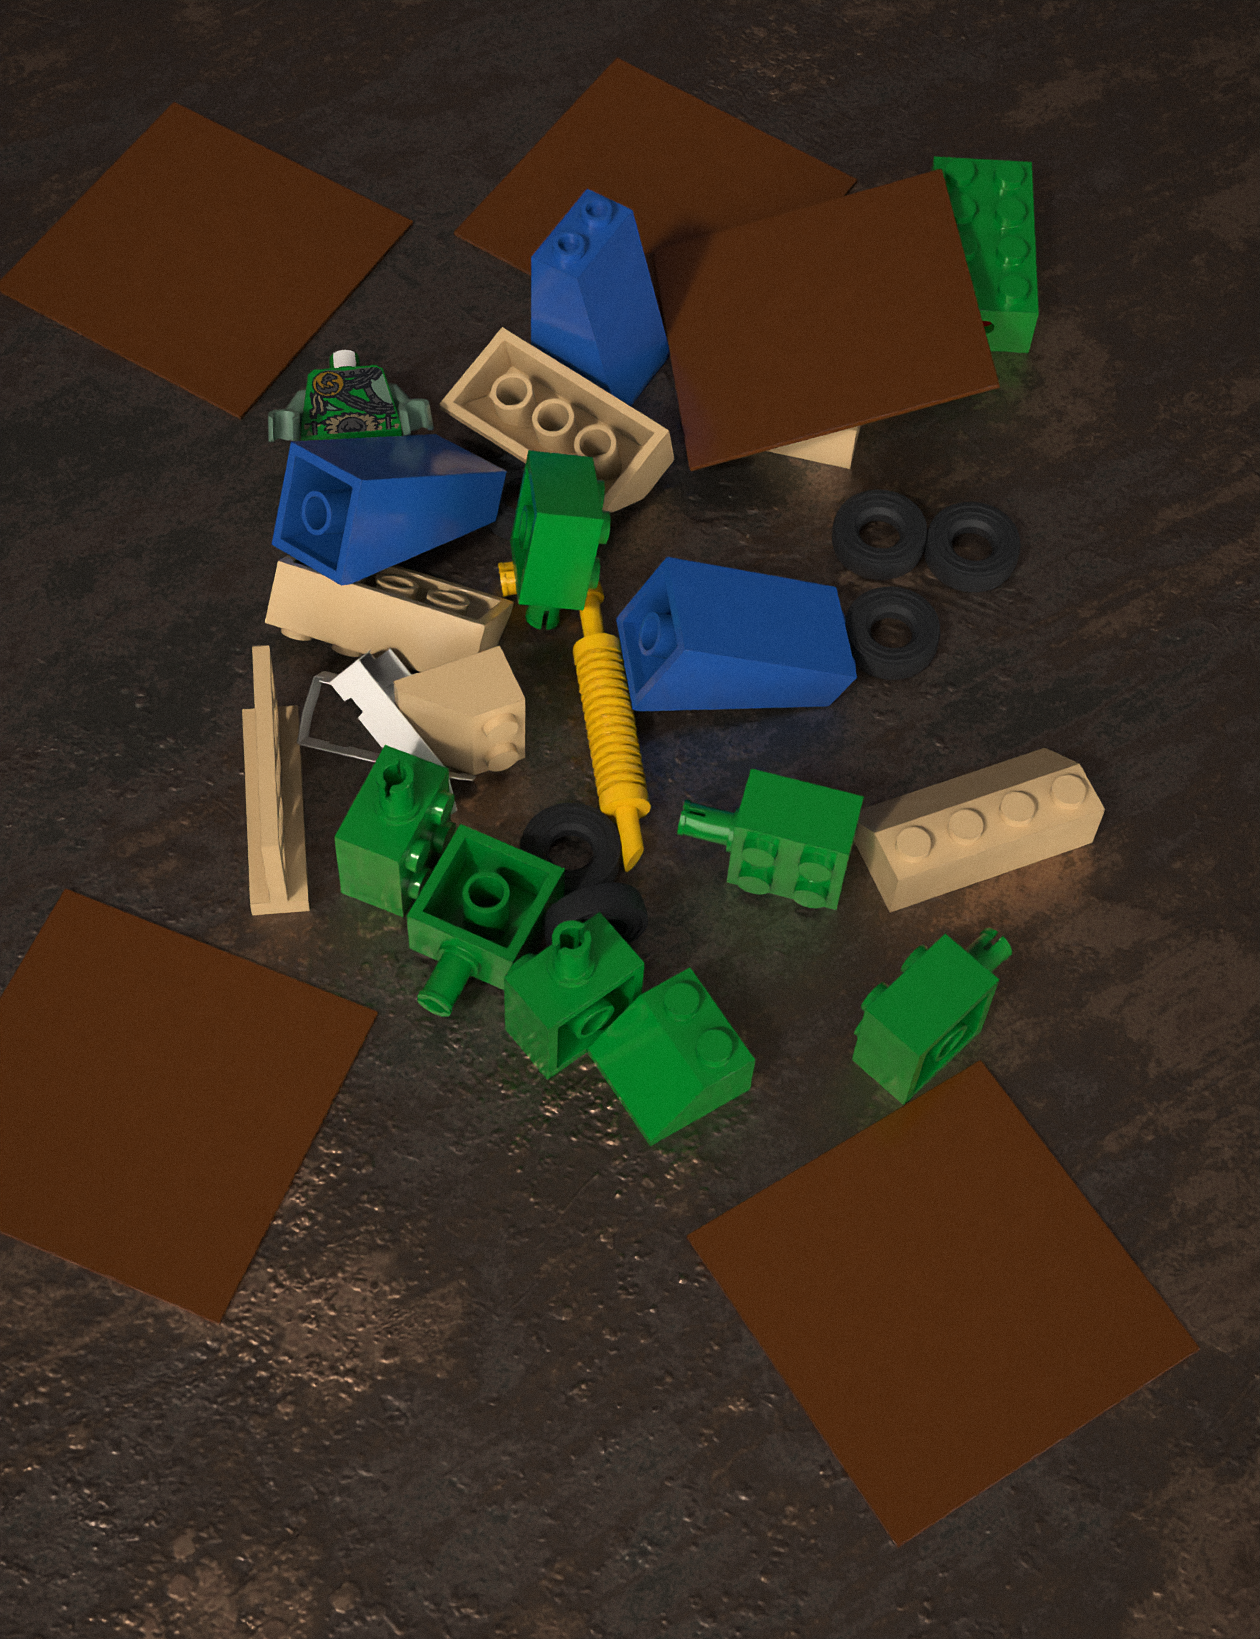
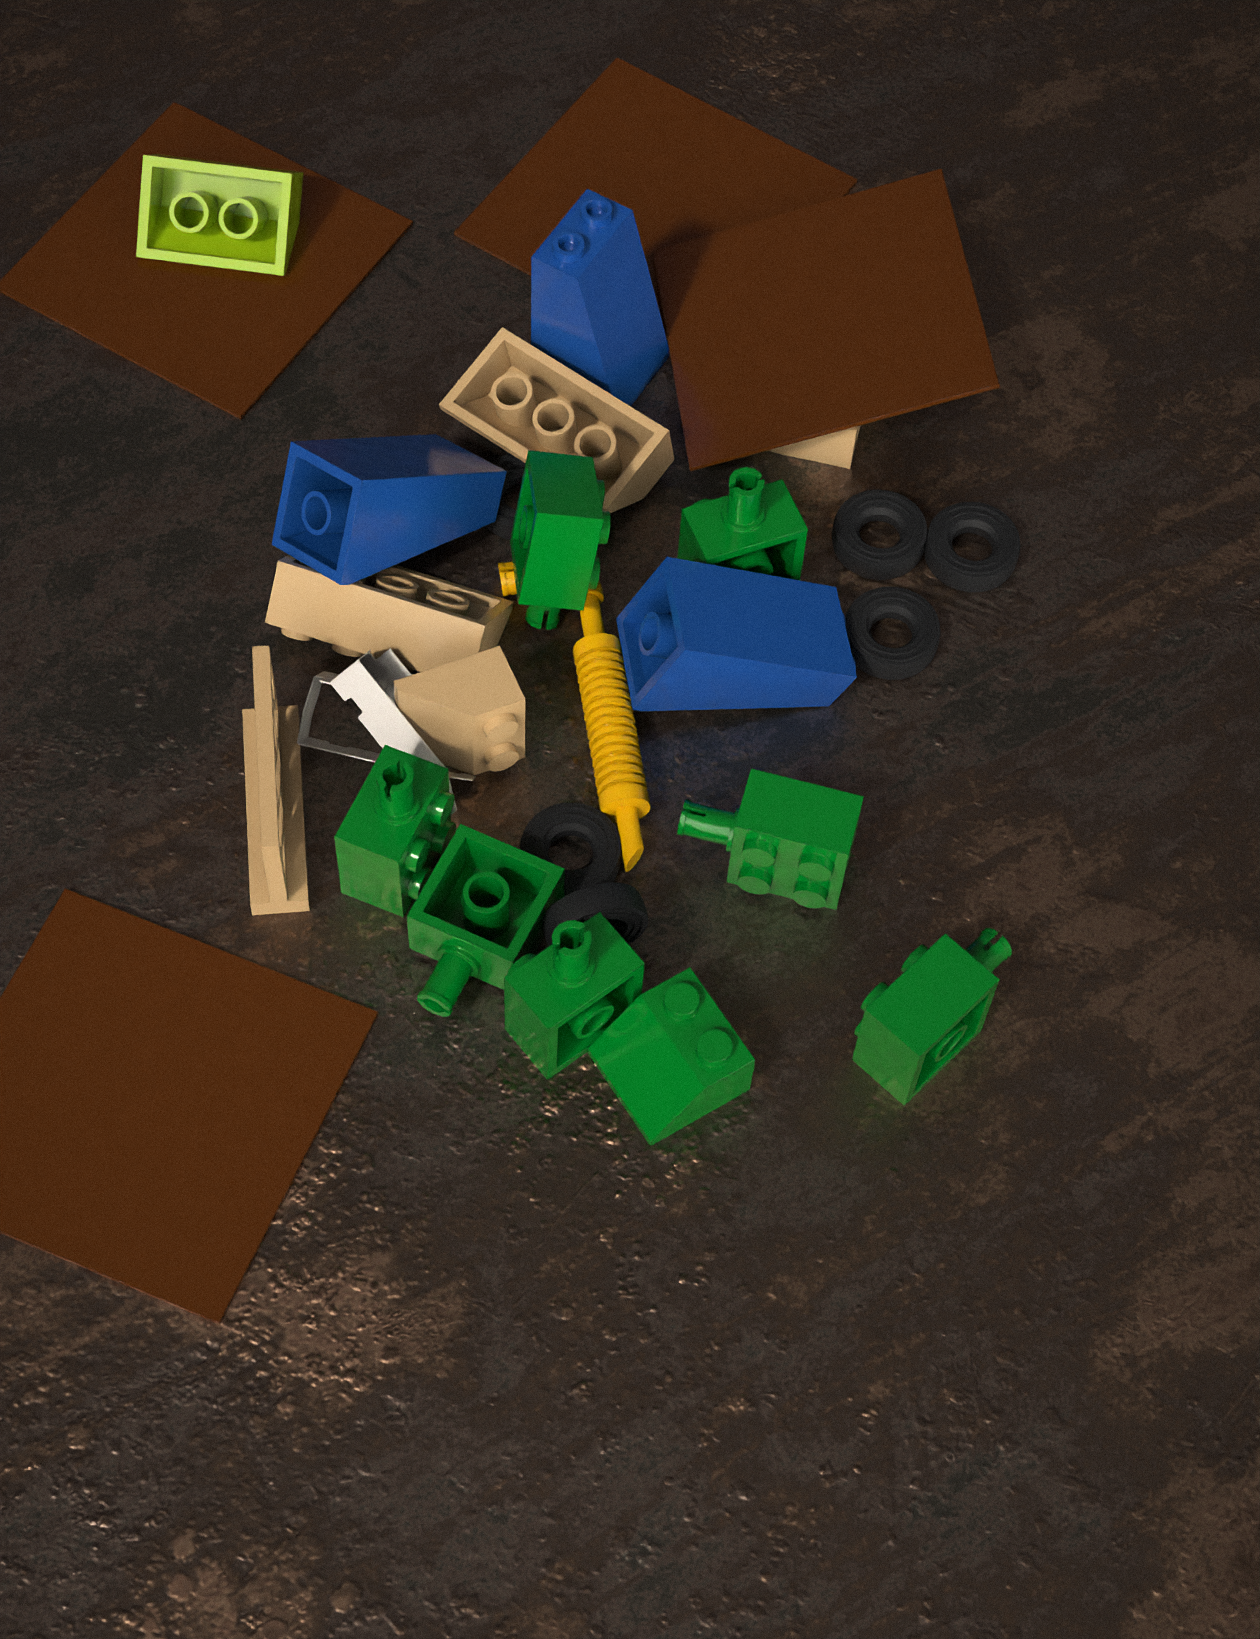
(218, 213): none -> lime slope
(348, 404): torso -> none
(747, 530): none -> green brick
(941, 1300): reddish brown piece -> none
(977, 826): tan slope -> none
(998, 239): green brick -> none

